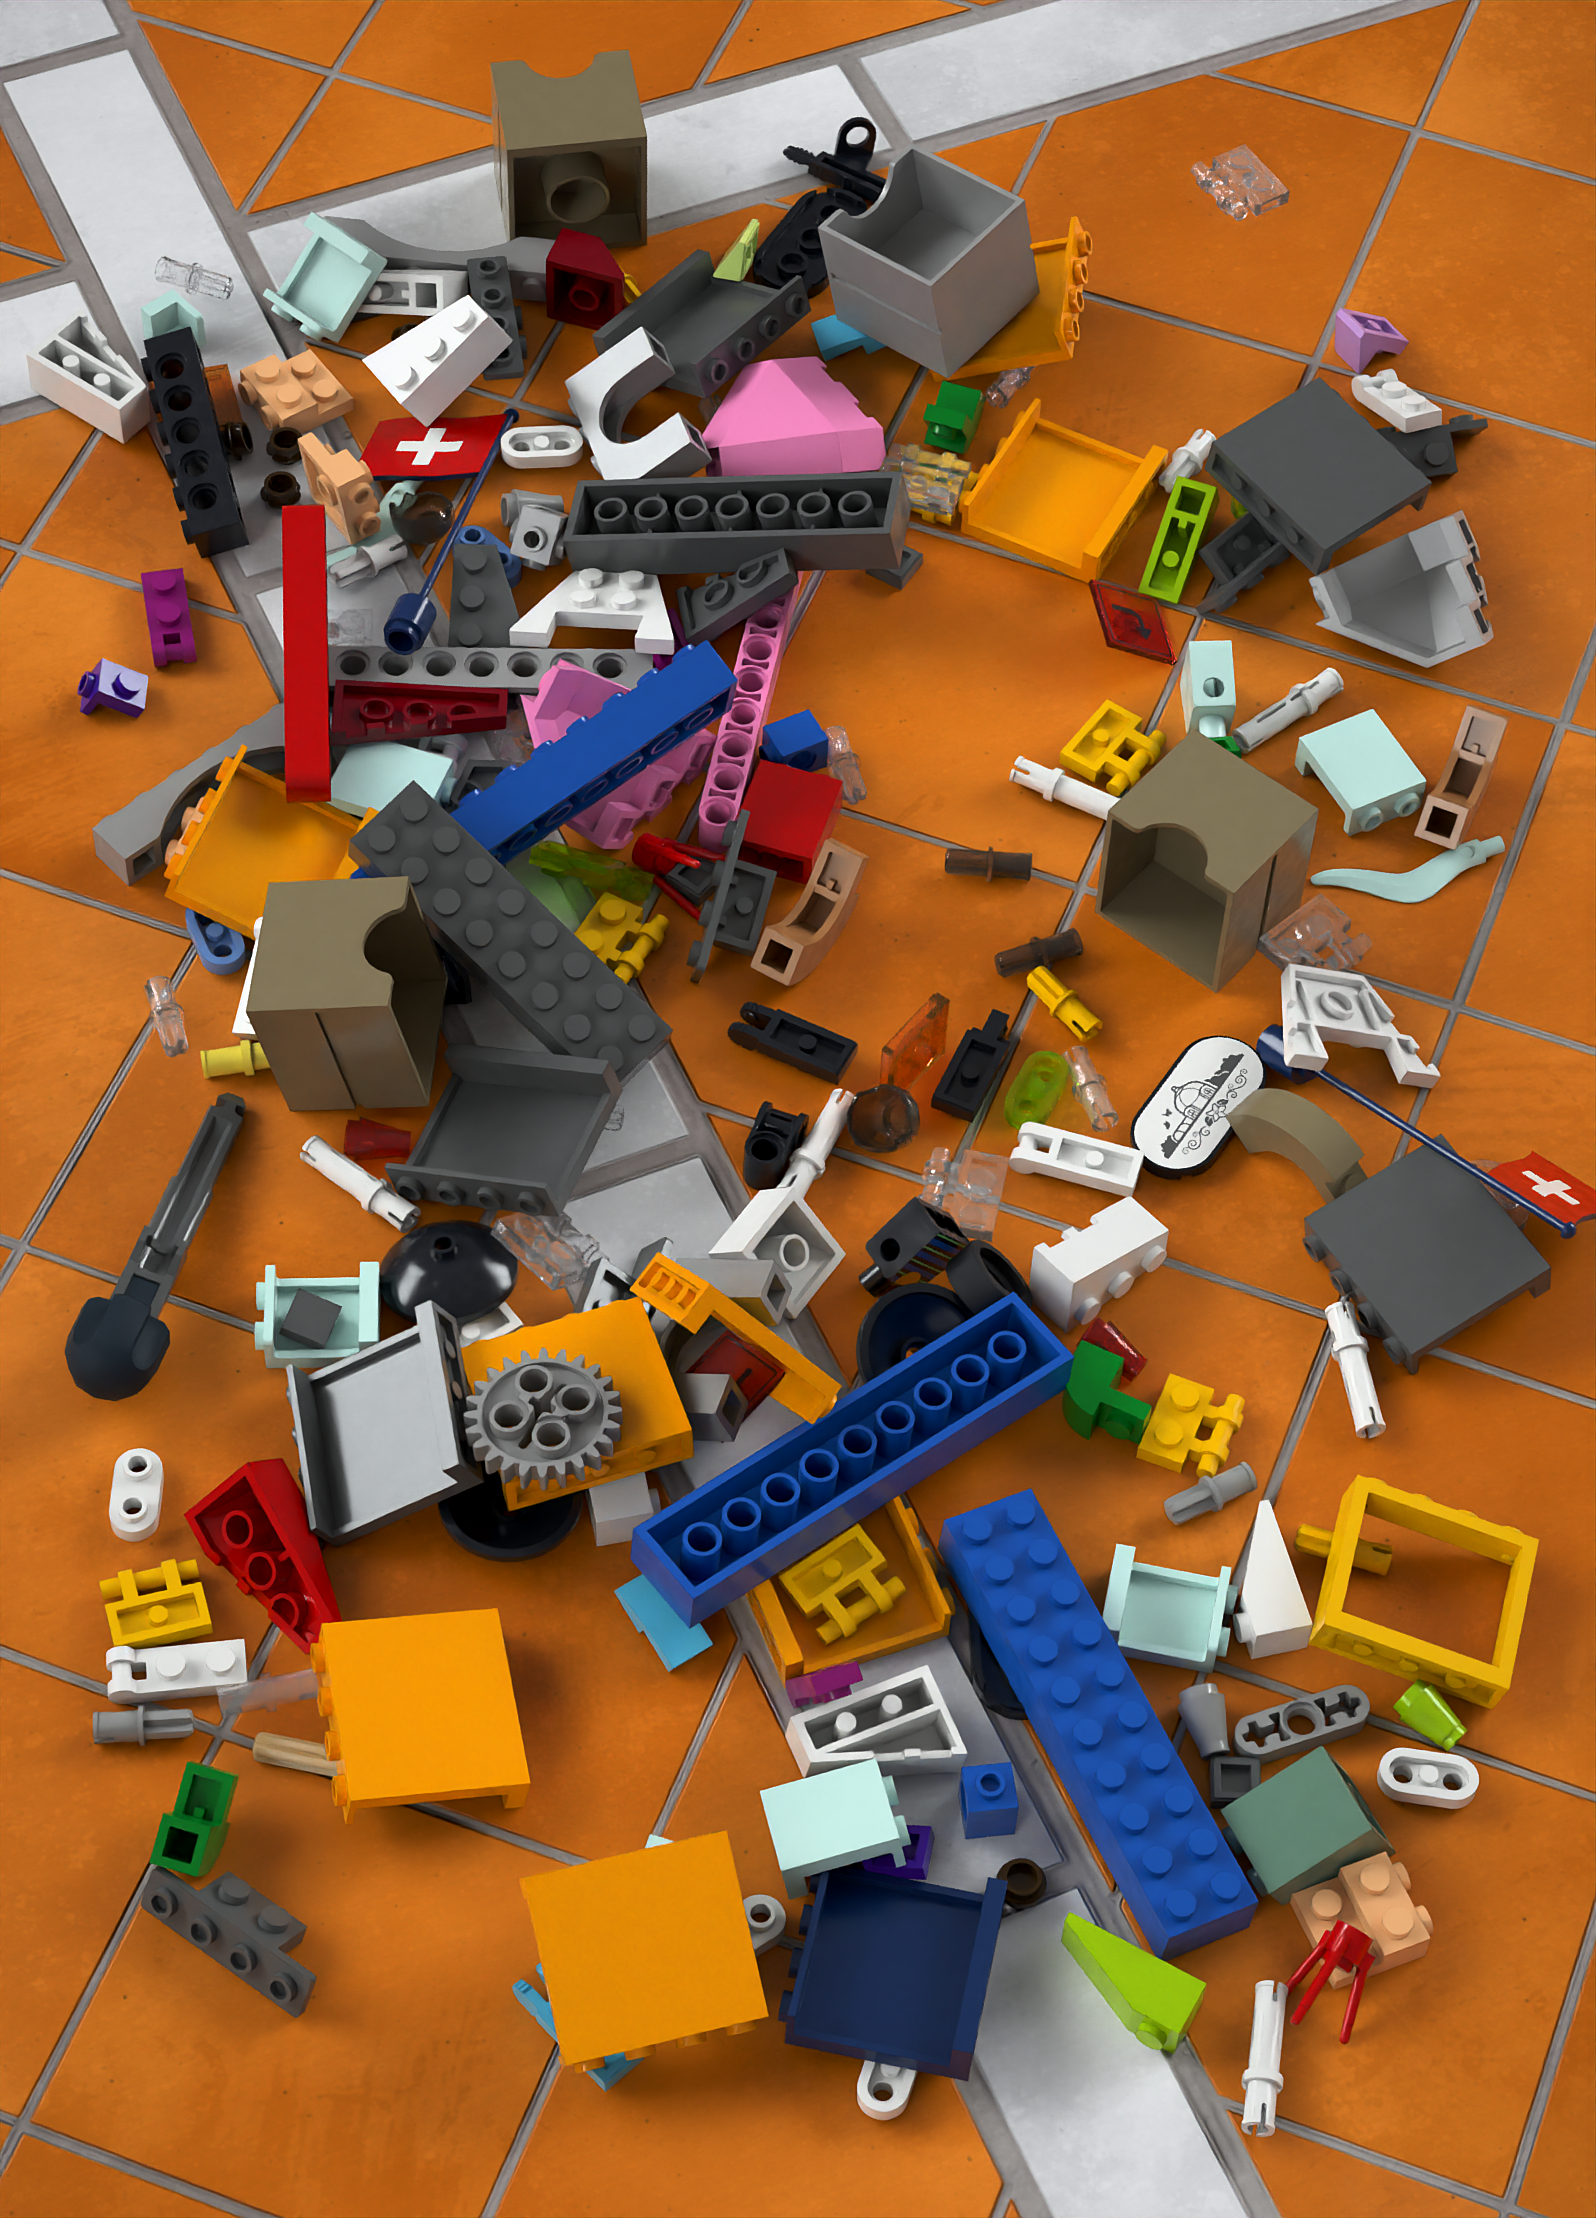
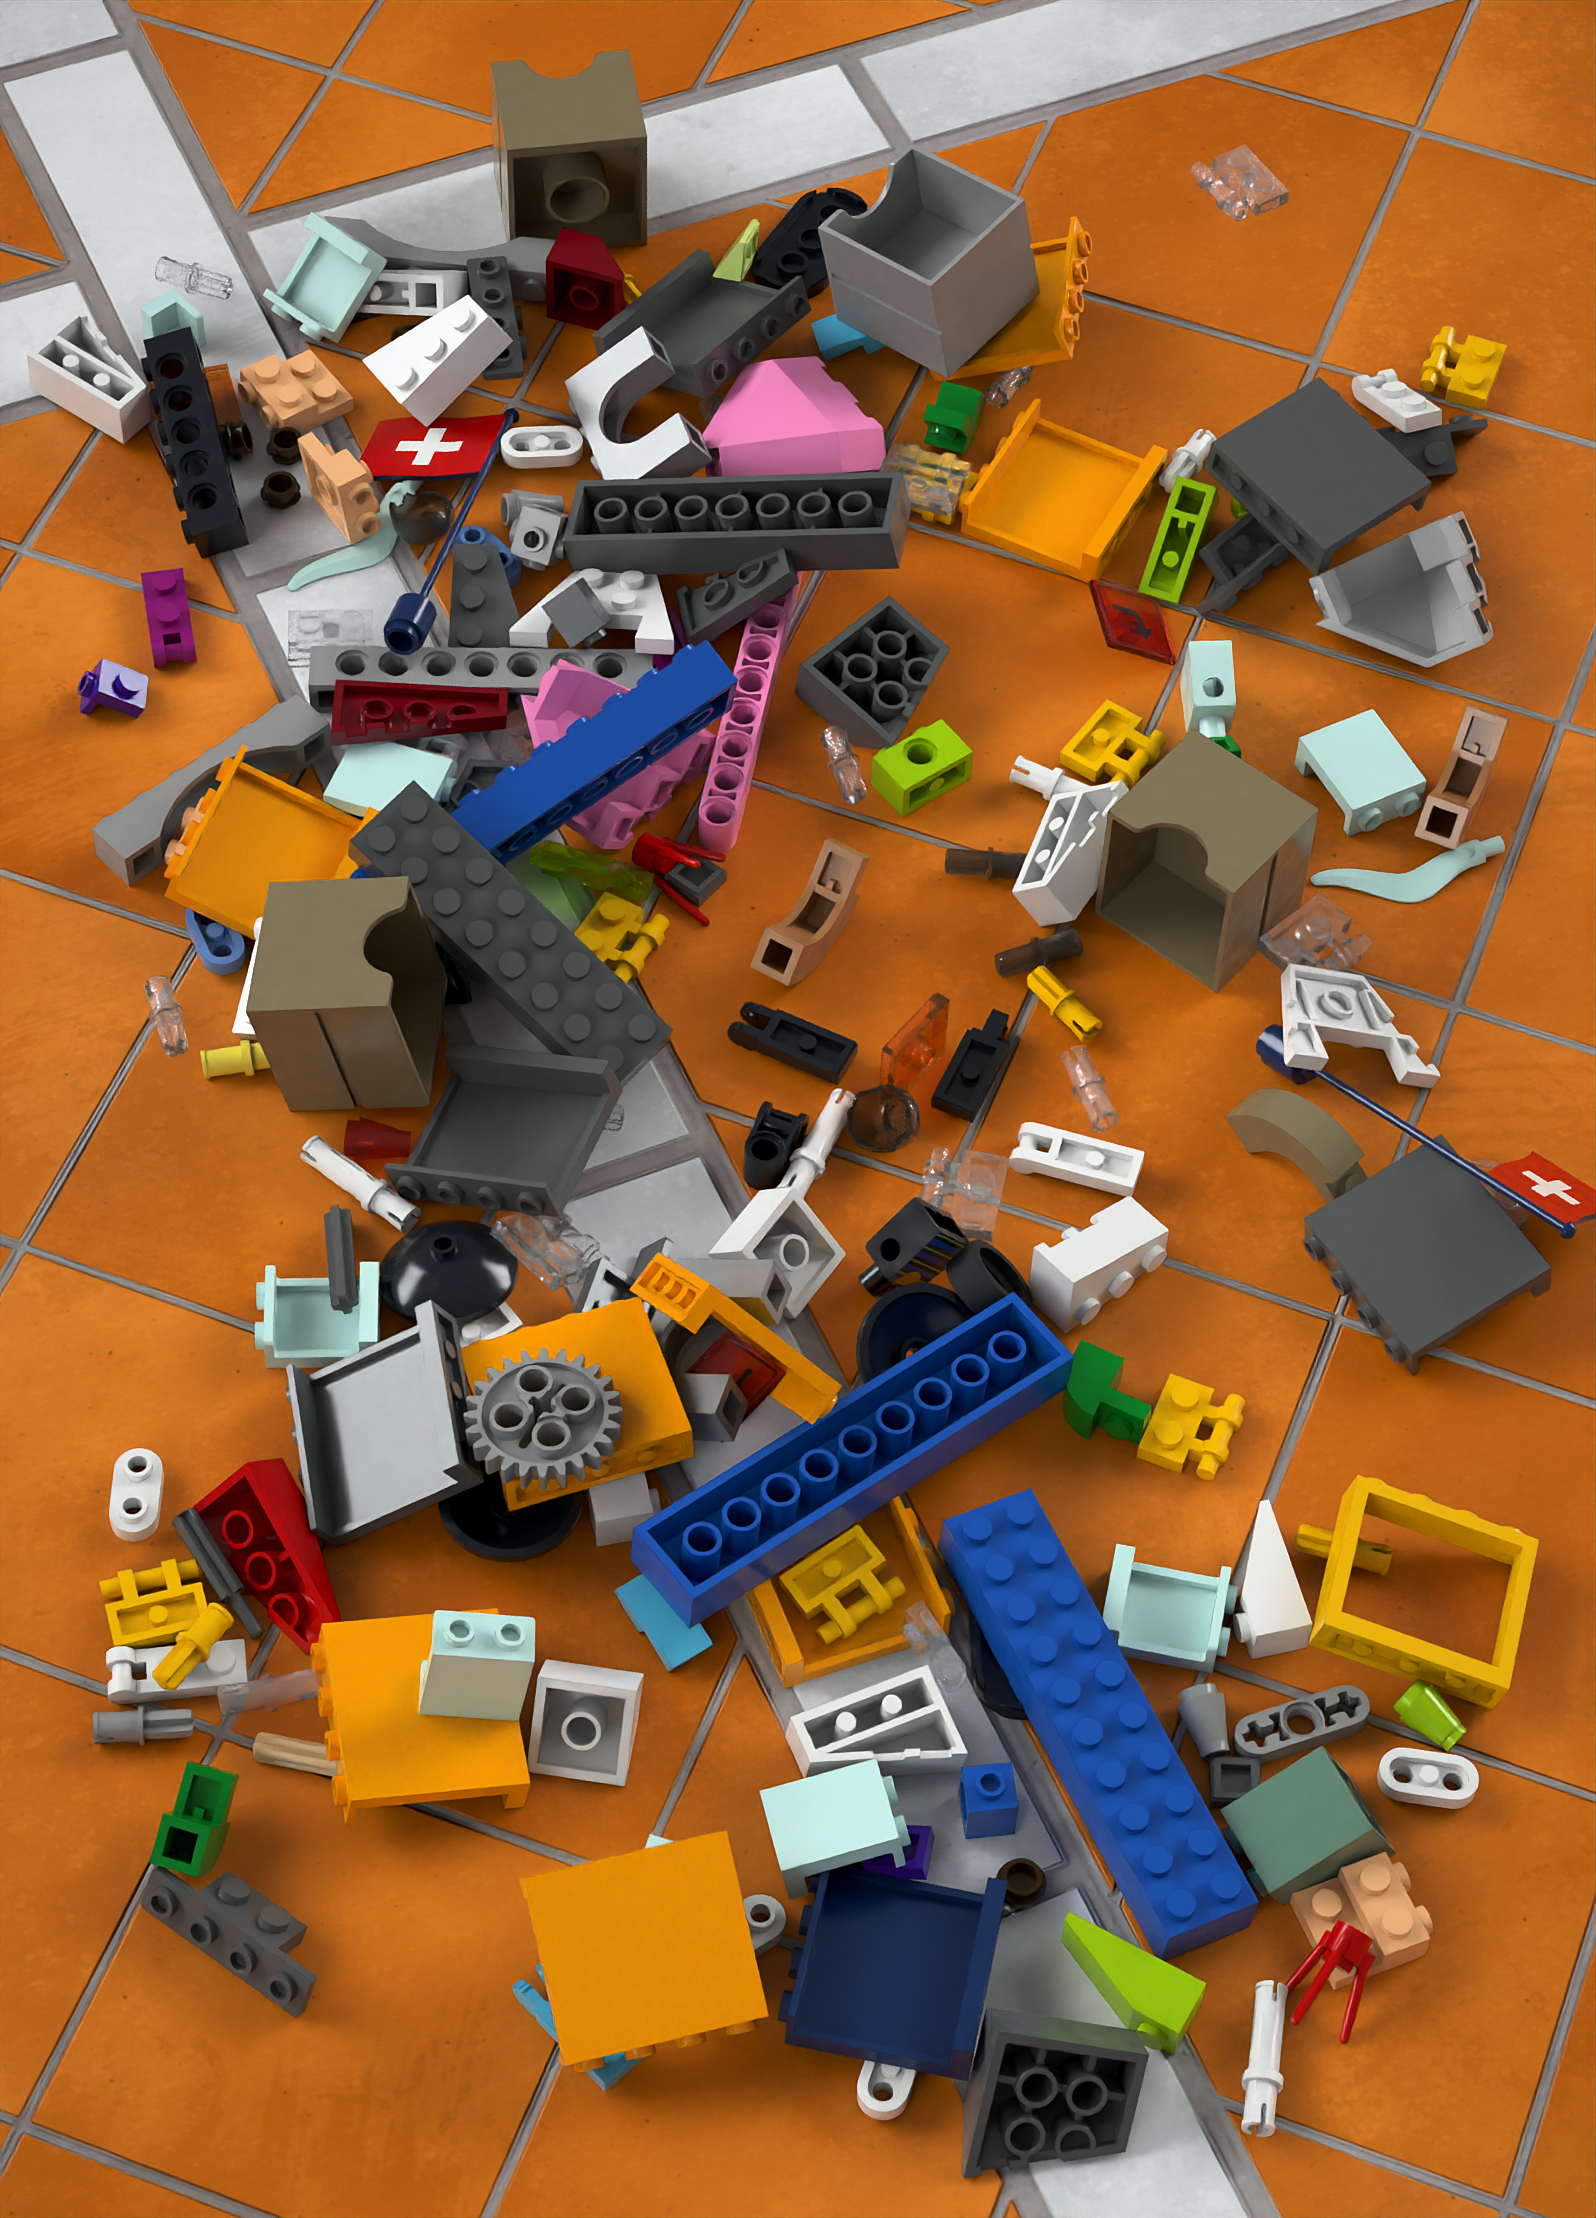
(120, 1340): piece -> none
(192, 1647): none -> yellow axle
(216, 1567): none -> dark grey axle
(306, 654): red beam -> none
(310, 1320): dark grey tile -> none
(341, 1259): none -> dark grey axle
(366, 562): white axle -> none
(477, 1665): none -> light aqua panel
(578, 614): none -> dark grey brick
(584, 1722): none -> white slope
(738, 903): dark grey bracket -> none
(789, 819): red brick -> none
(795, 742): blue brick -> none
(823, 1685): magenta plate -> none
(848, 163): black piece -> none
(872, 675): none -> dark grey wedge
(910, 563): dark grey tile -> none
(921, 767): none -> lime brick
(927, 1637): none -> clear plate
(1033, 1093): clear neon green plate -> none
(1049, 2091): none -> dark grey wedge
(1067, 854): none -> white wedge
(1112, 1339): clear red cone -> none
(1184, 1117): white tile -> none
(1210, 1493): light grey axle -> none
(1300, 702): white pin -> none
(1351, 1352): white pin -> none
(1363, 335): lavender slope -> none
(1475, 369): none -> yellow plate

